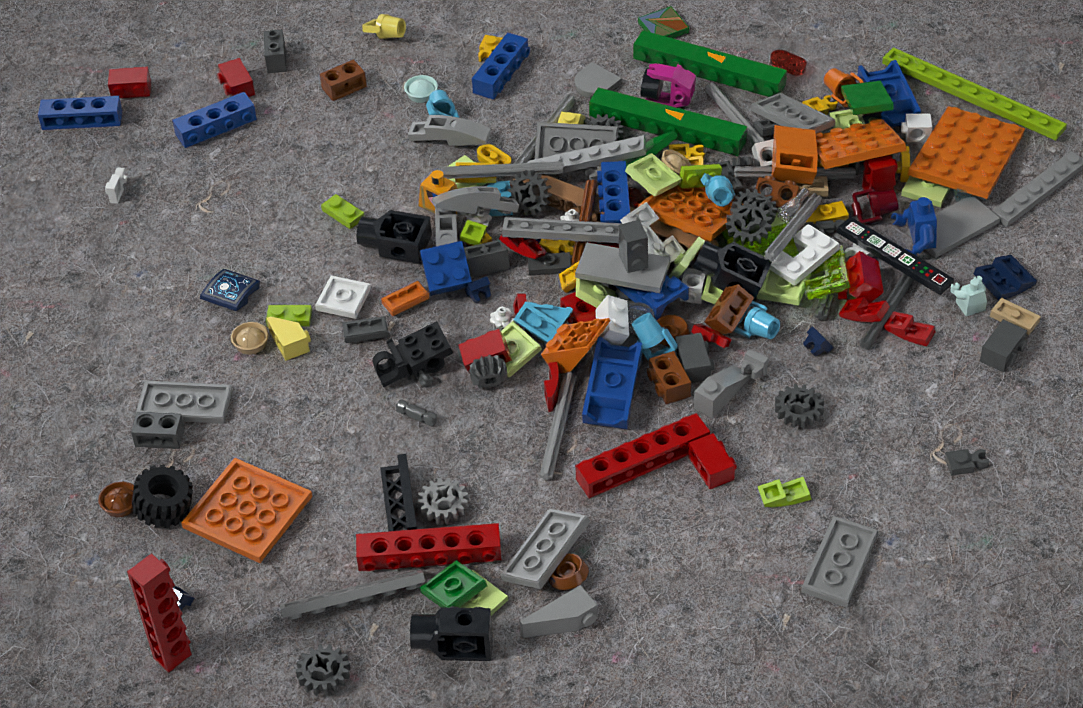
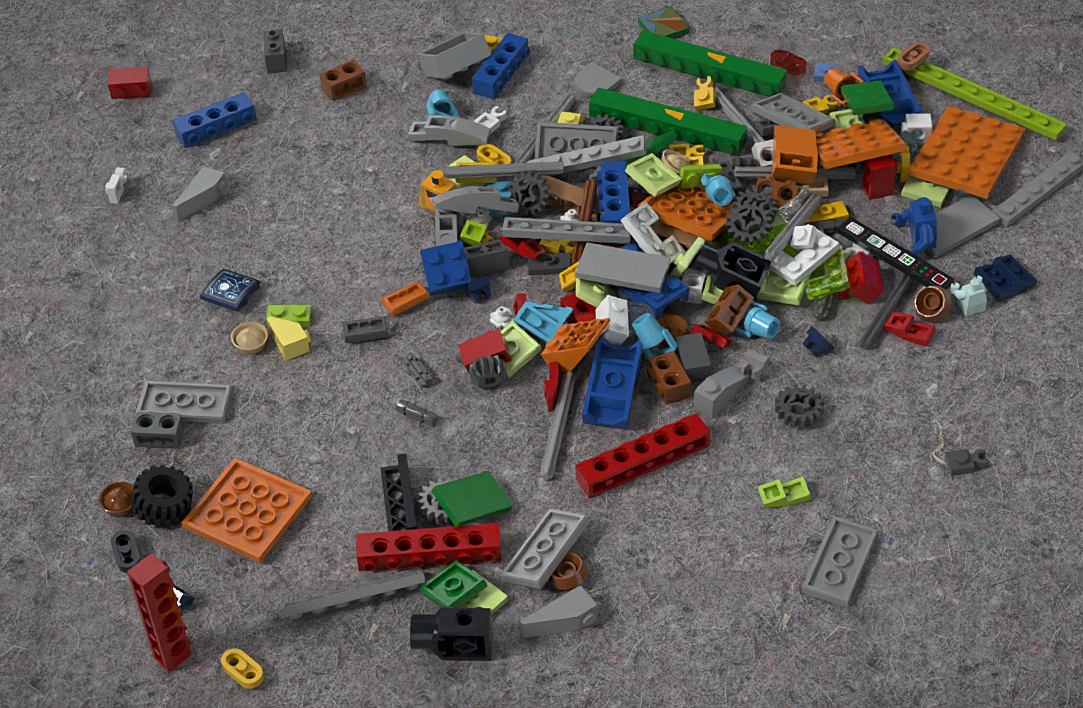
(80, 112): blue brick -> none
(126, 553): none -> black plate
(201, 192): none -> light grey slope
(235, 78): red brick -> none
(243, 670): none -> yellow plate
(323, 669): dark grey gear -> none
(342, 211): lime plate -> none
(343, 297): white plate -> none
(386, 26): light yellow piece -> none
(396, 235): black brick -> none
(414, 352): black plate -> none
(420, 87): light aqua hat -> none
(454, 55): none -> light grey piece
(472, 498): none -> green tile
(493, 119): none -> white plate
(633, 246): dark grey brick -> none
(681, 85): dark pink piece -> none
(705, 96): none -> yellow plate
(712, 461): red brick -> none
(803, 237): none -> white plate
(820, 71): none -> medium blue plate
(862, 311): red slope -> none
(880, 203): dark red piece -> none
(911, 141): none -> clear light blue tile
(913, 56): none -> nougat plate
(932, 303): none -> dark orange hat
(1003, 346): dark grey brick -> none
(1015, 314): tan plate -> none

